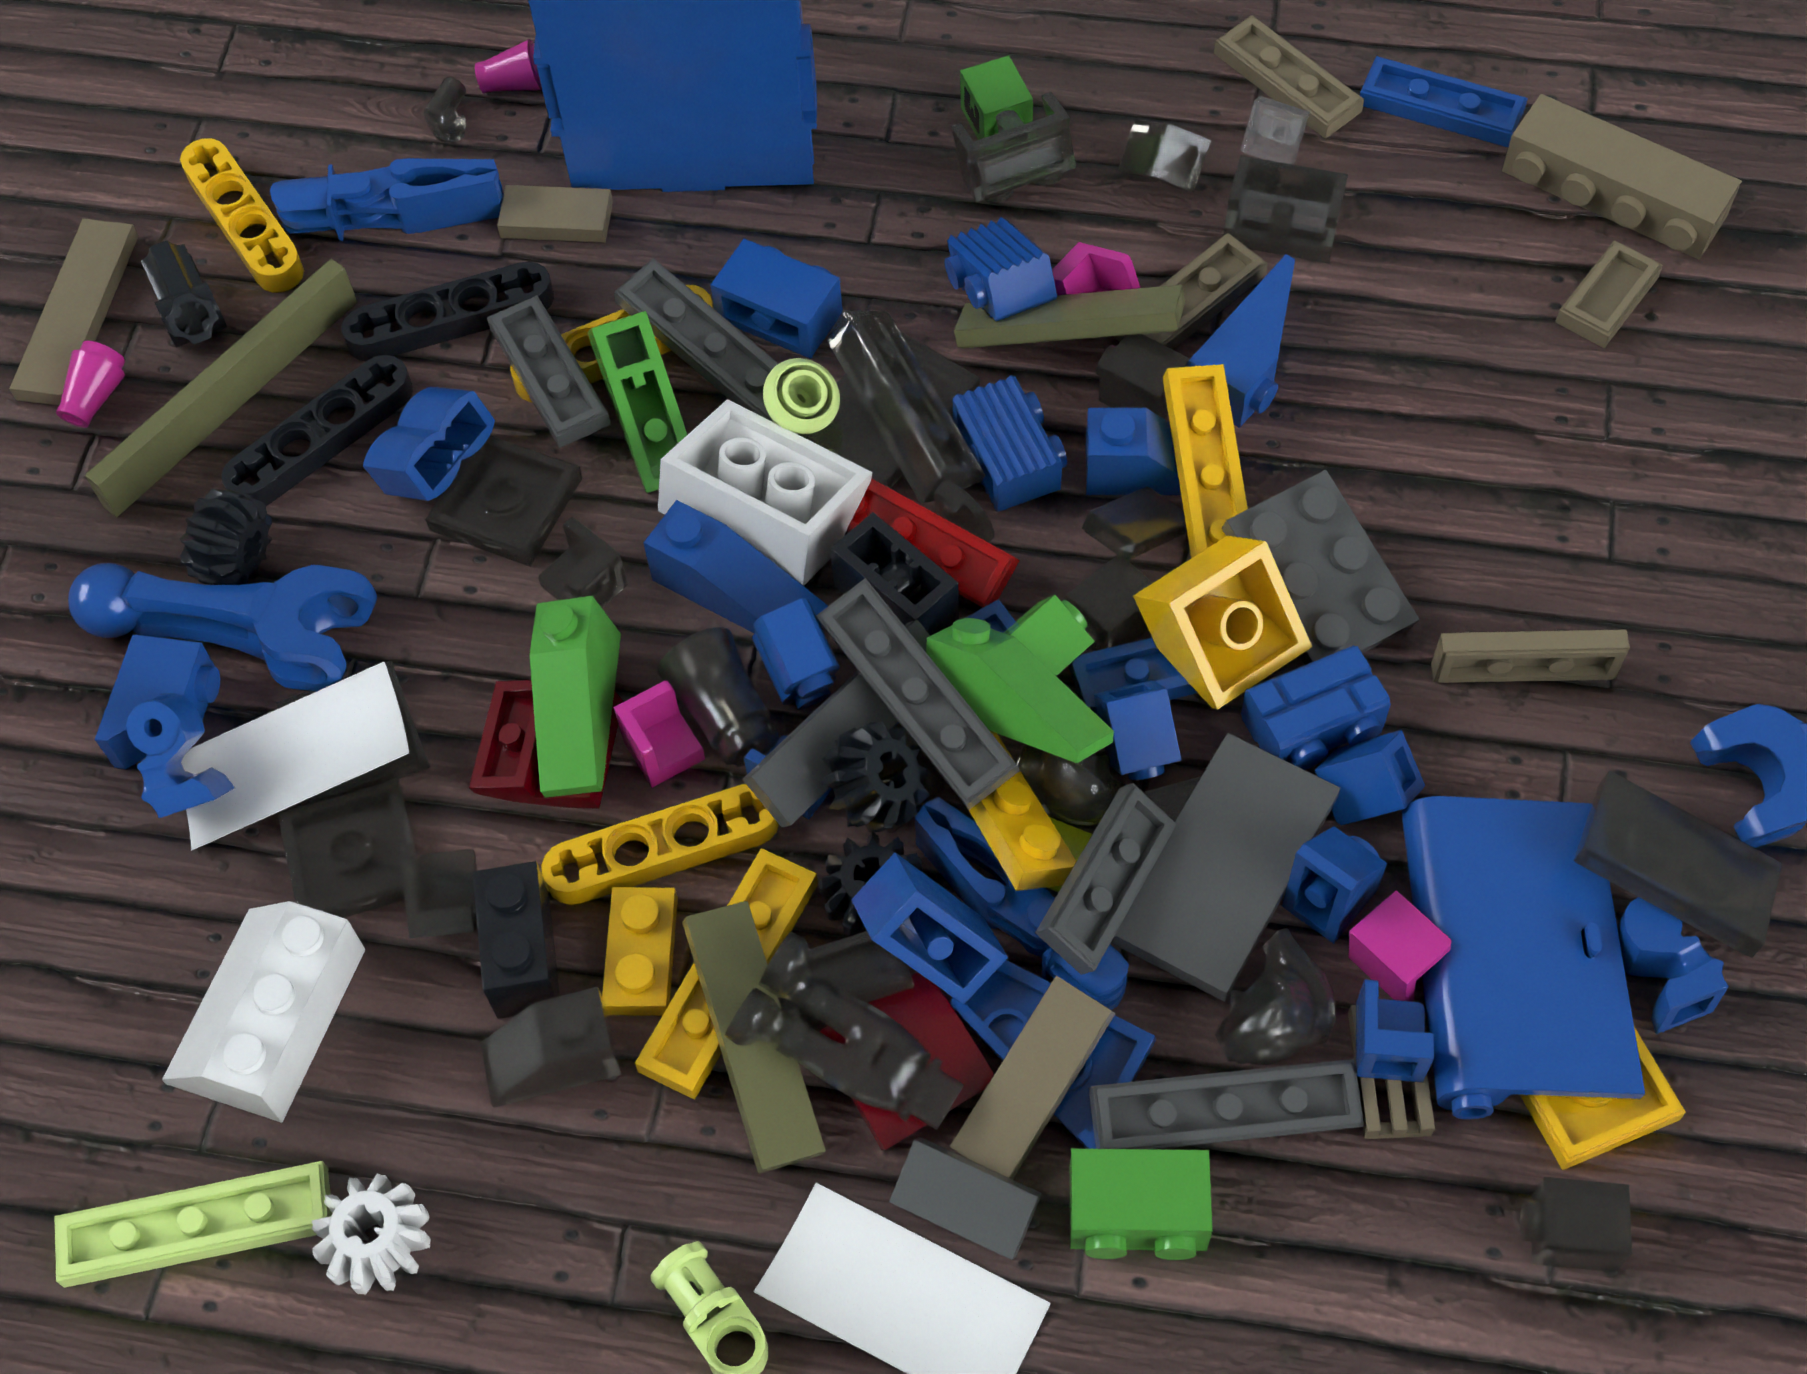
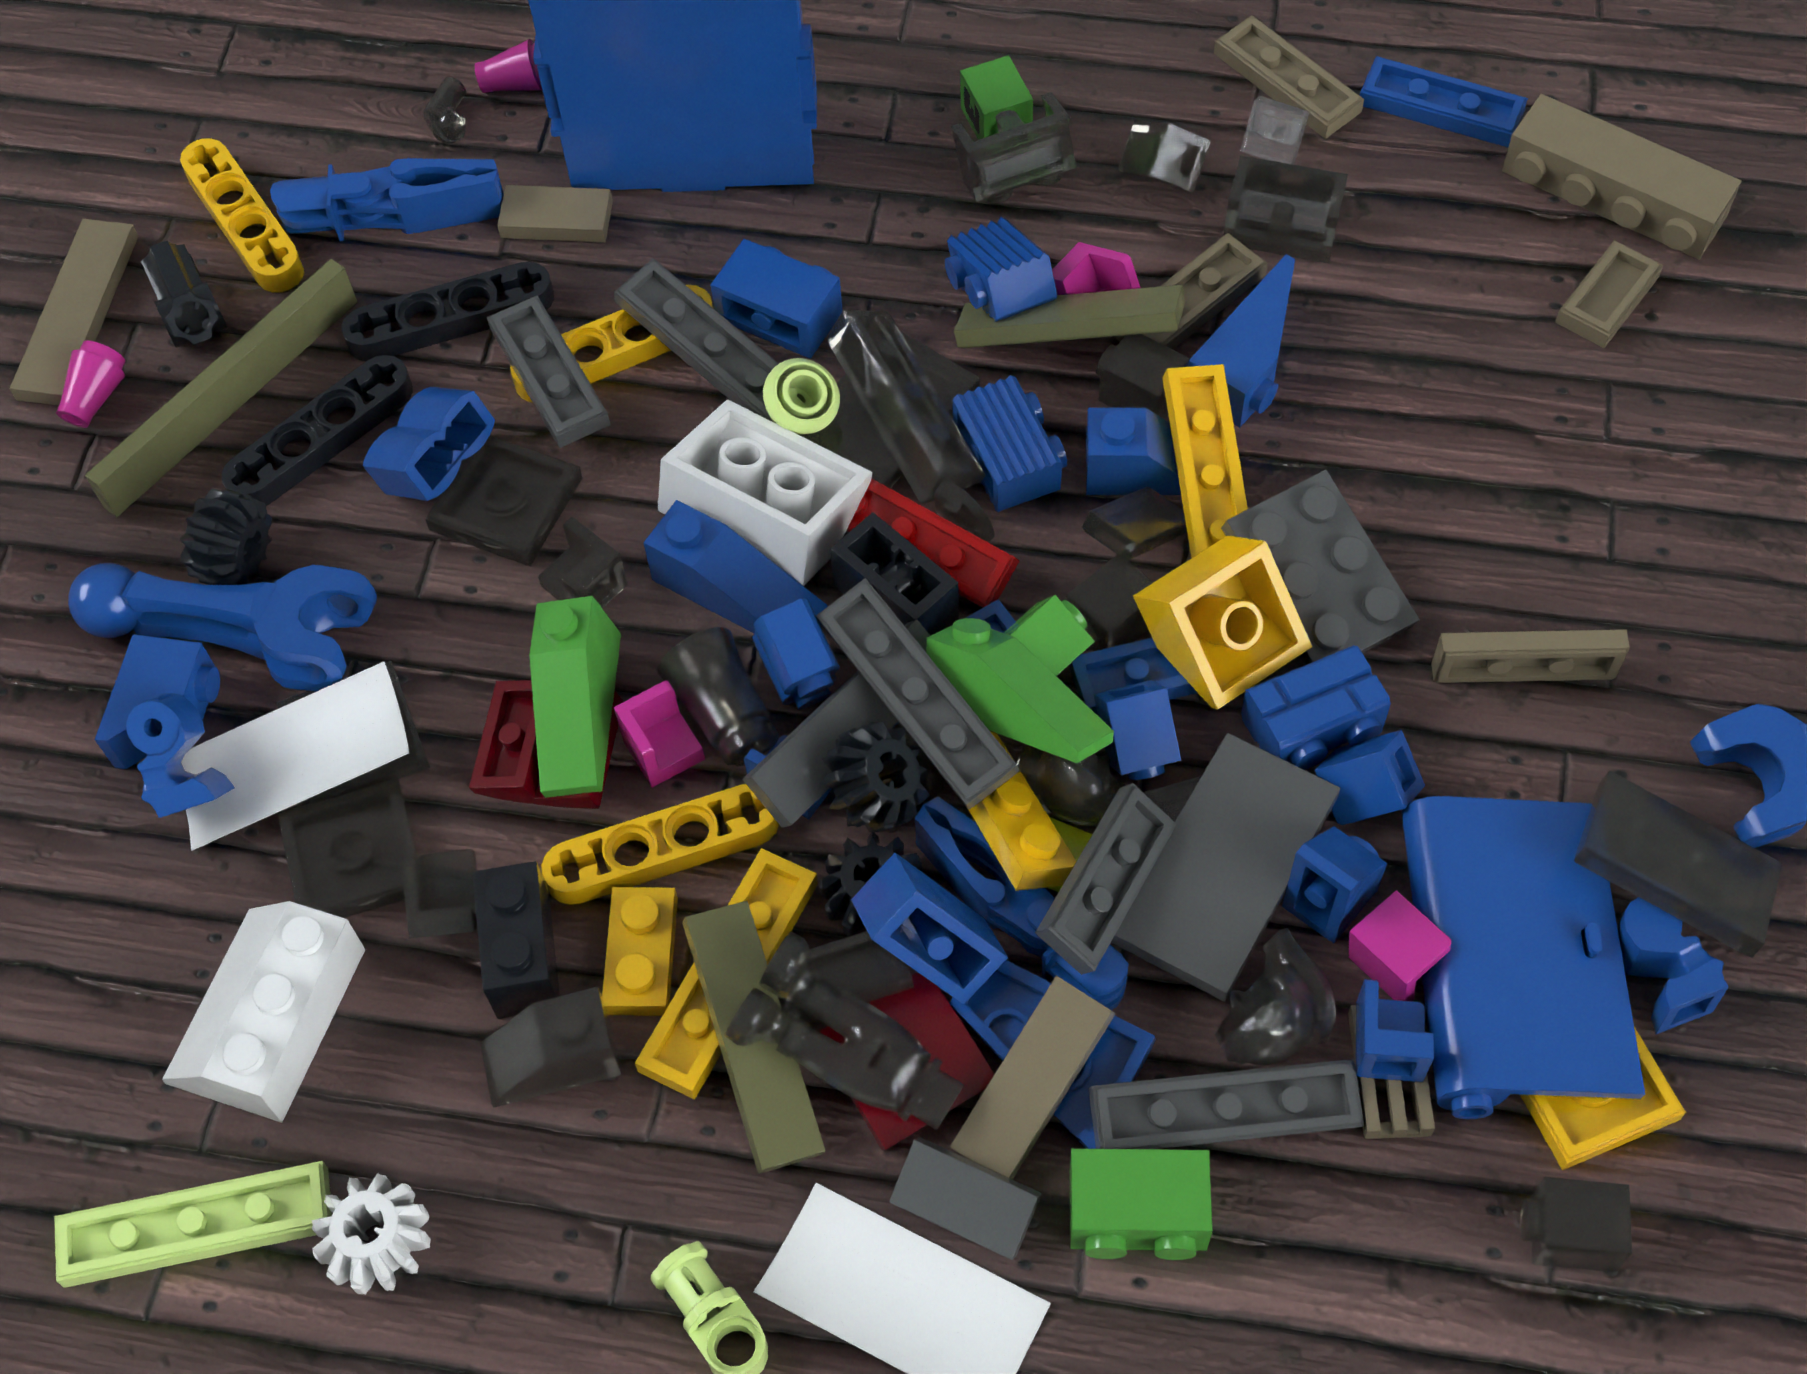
(639, 392): bright green slope -> none

